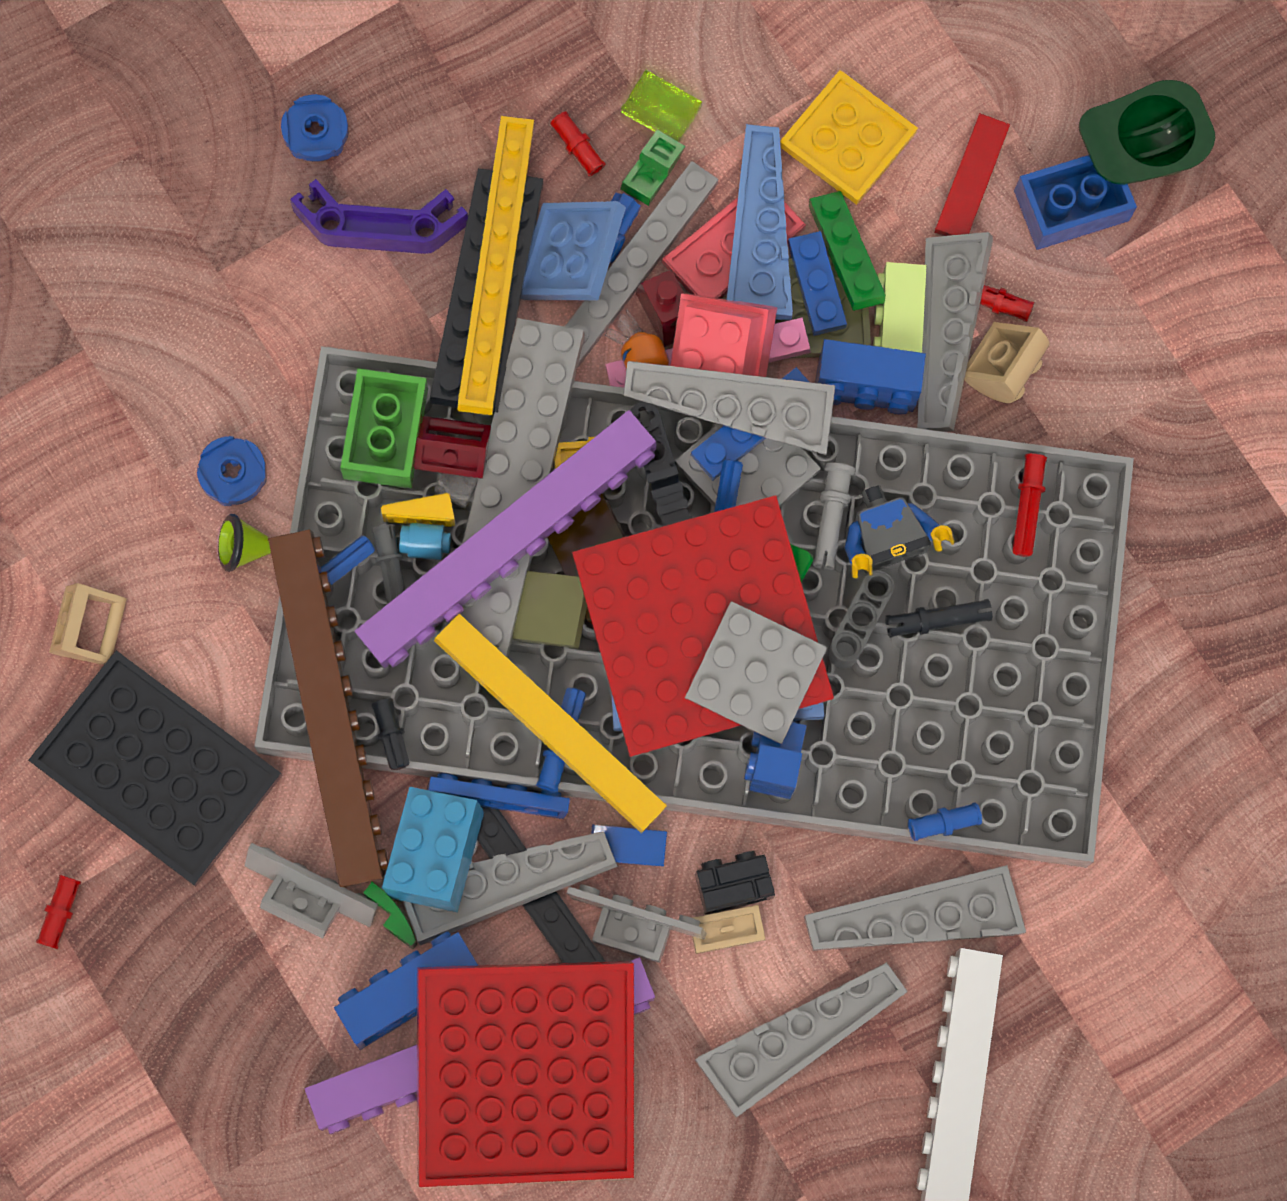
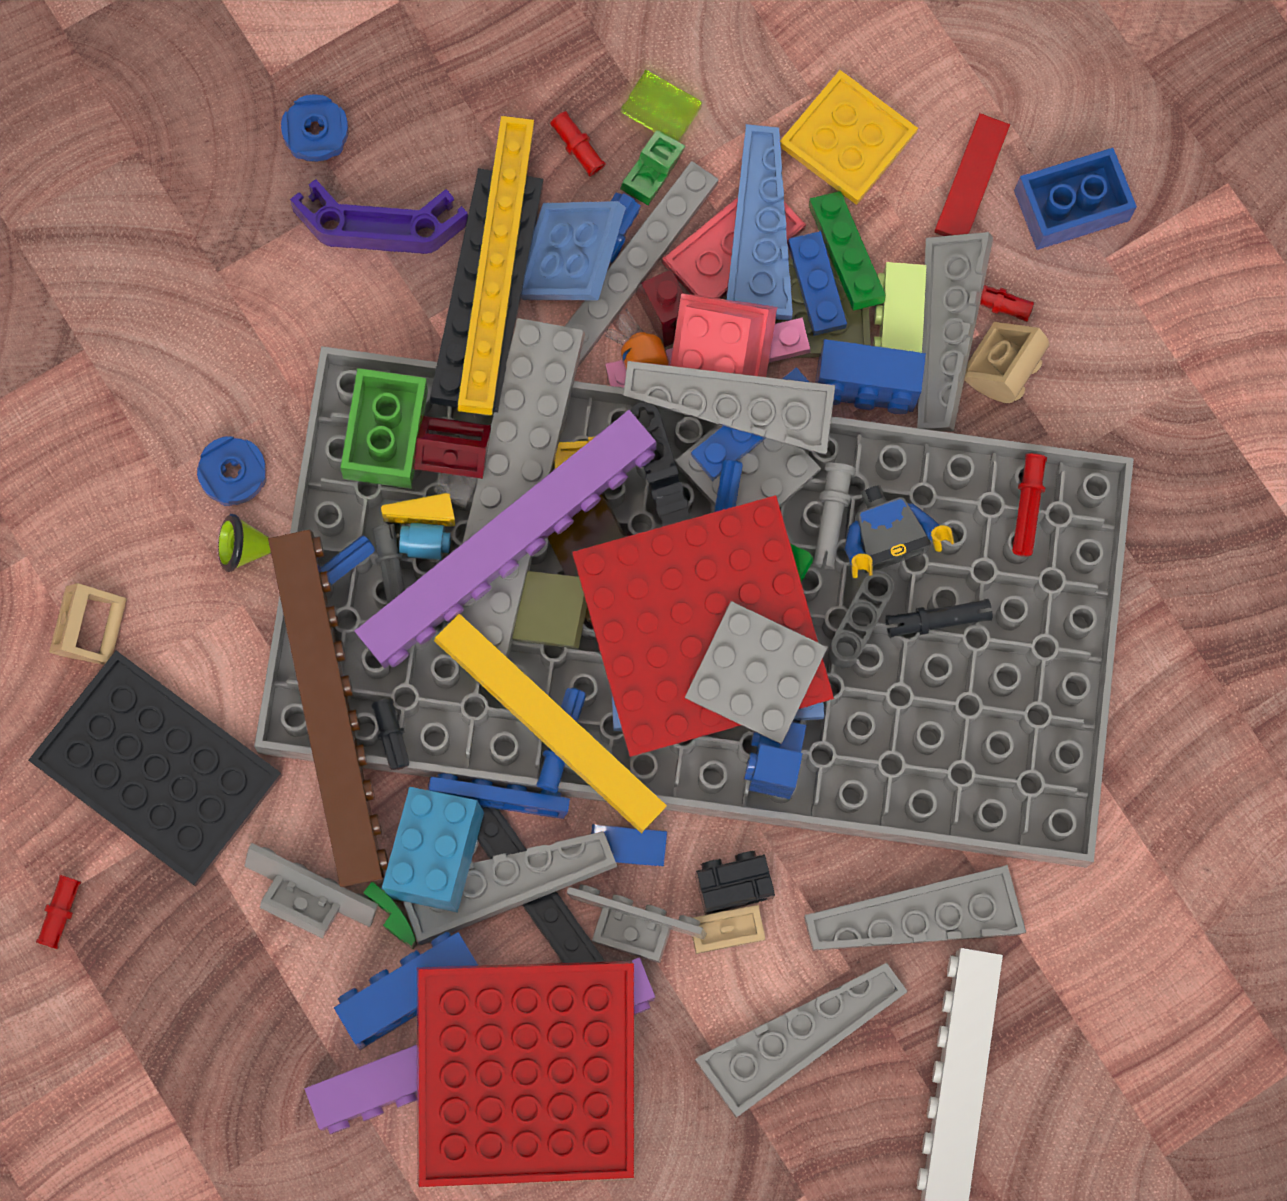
(944, 821): blue pin -> none
(1148, 133): dark green piece -> none

